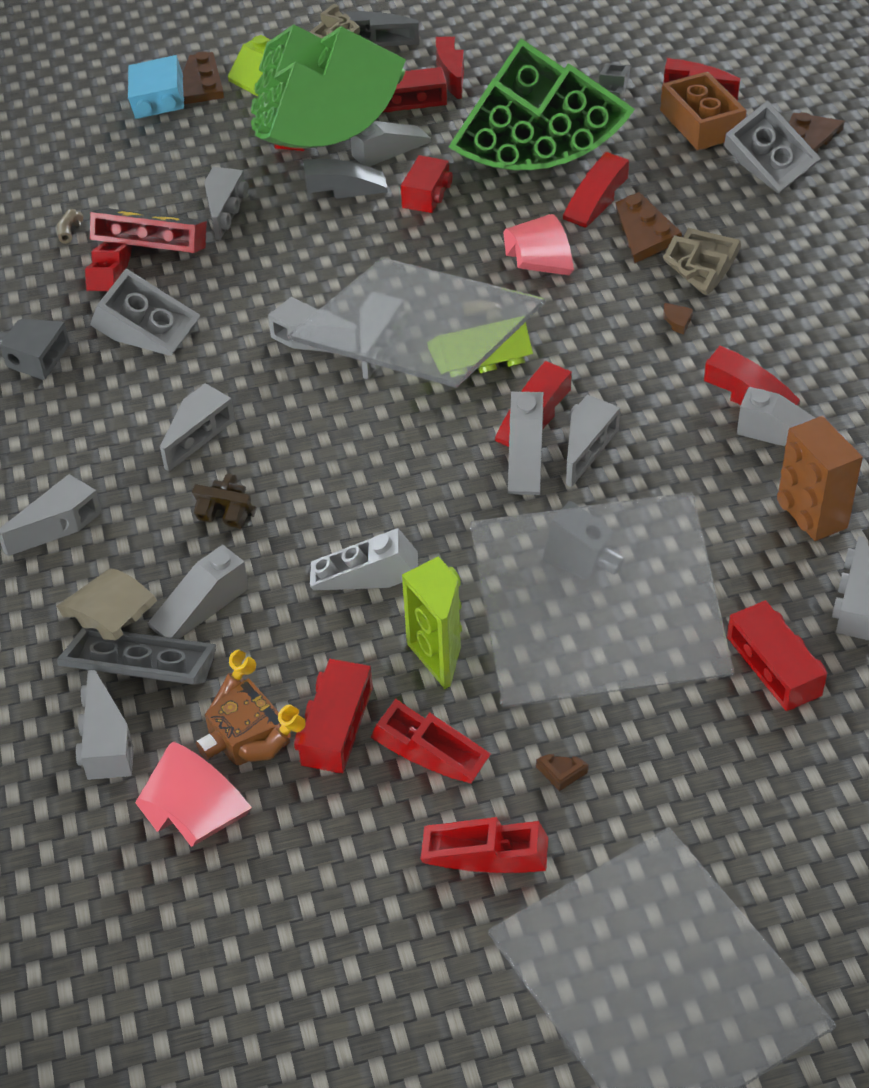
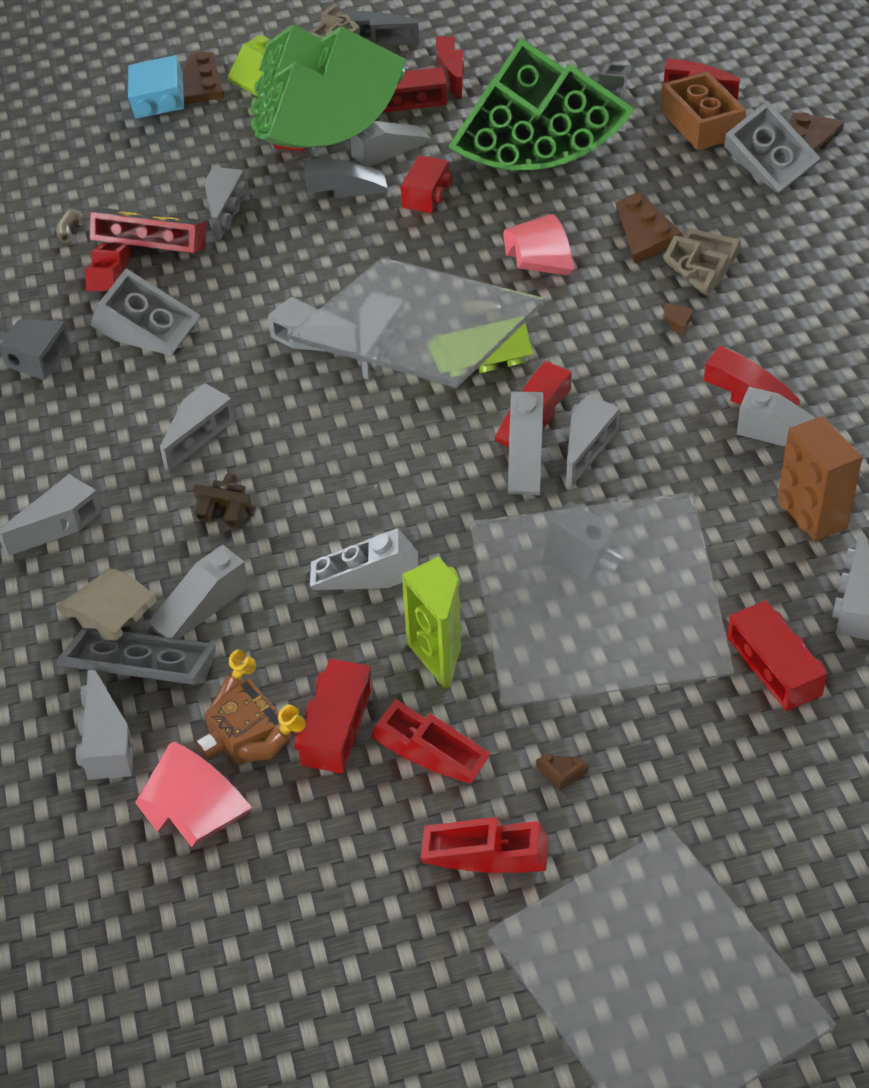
(597, 189): red slope -> none

